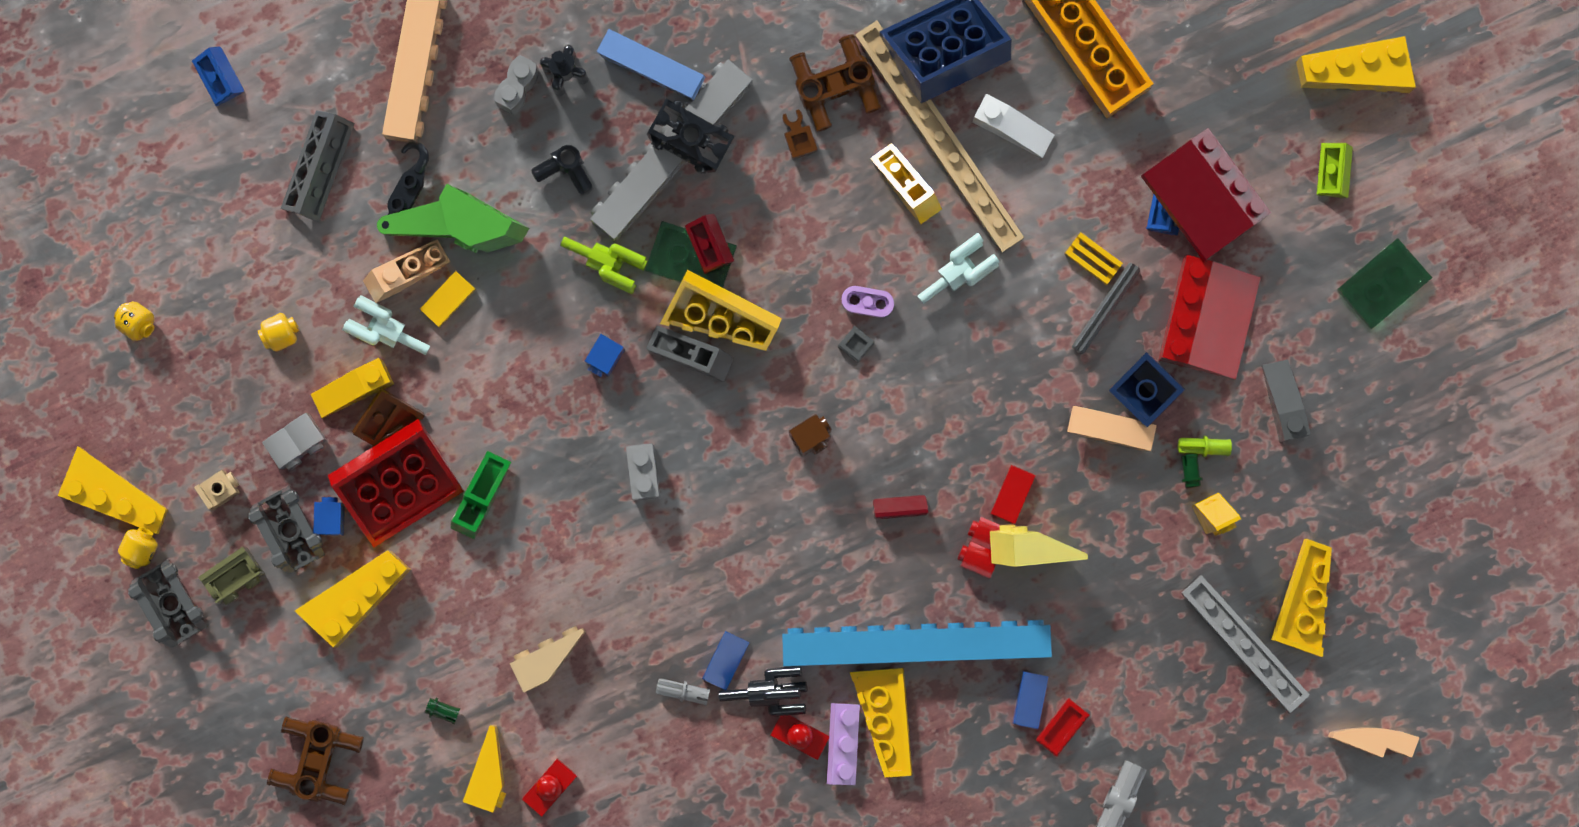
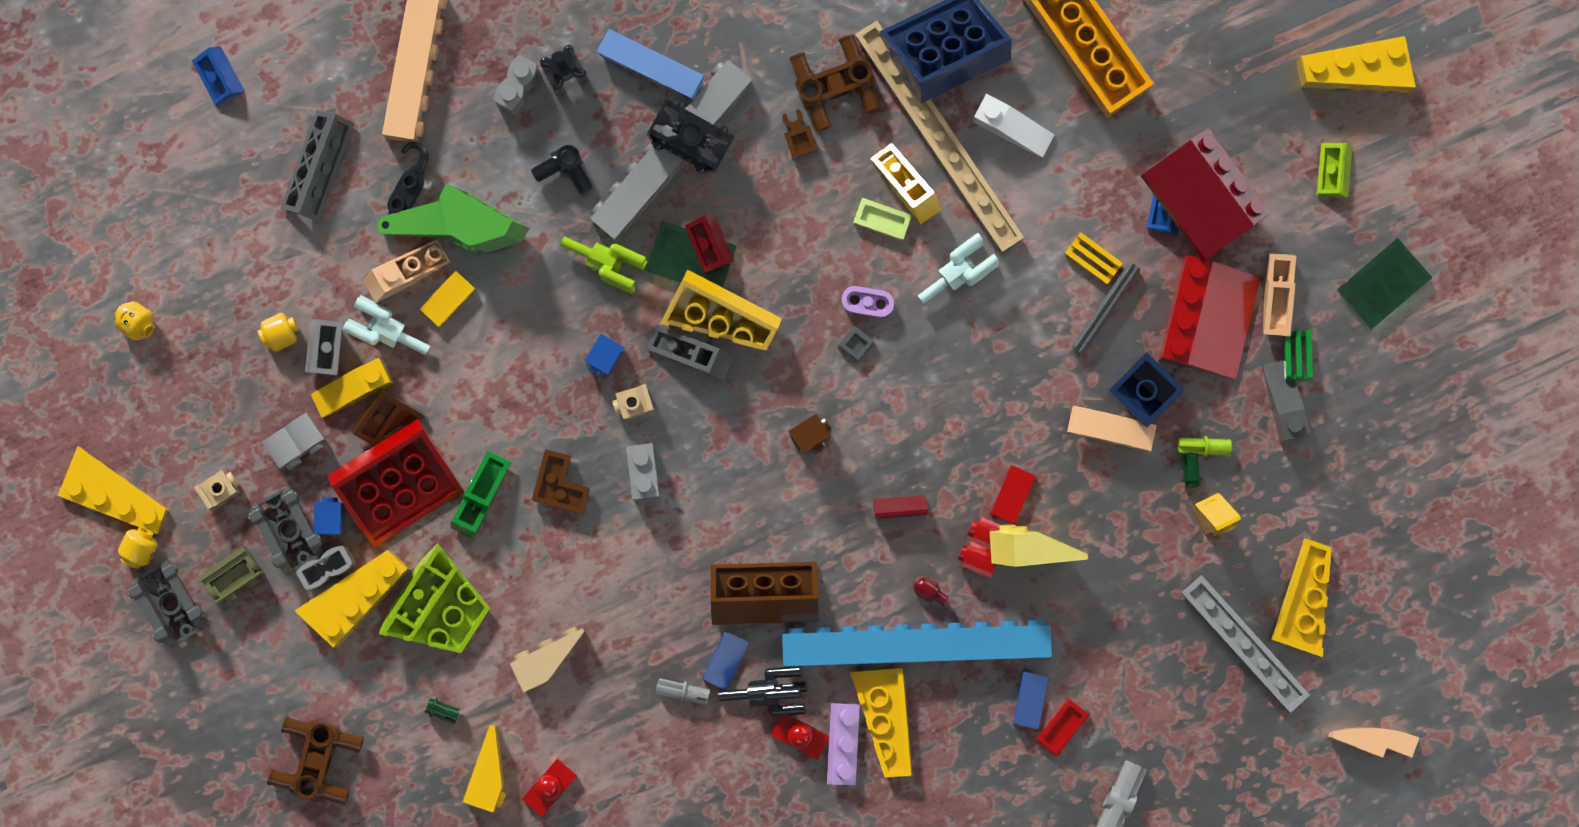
(323, 347): none -> light grey brick
(332, 564): none -> light grey brick
(436, 606): none -> lime wedge
(553, 489): none -> reddish brown plate
(643, 406): none -> tan brick
(764, 593): none -> reddish brown slope
(882, 219): none -> yellowish green tile
(929, 590): none -> dark red cylinder
(1279, 294): none -> light nougat slope
(1298, 335): none -> green tile

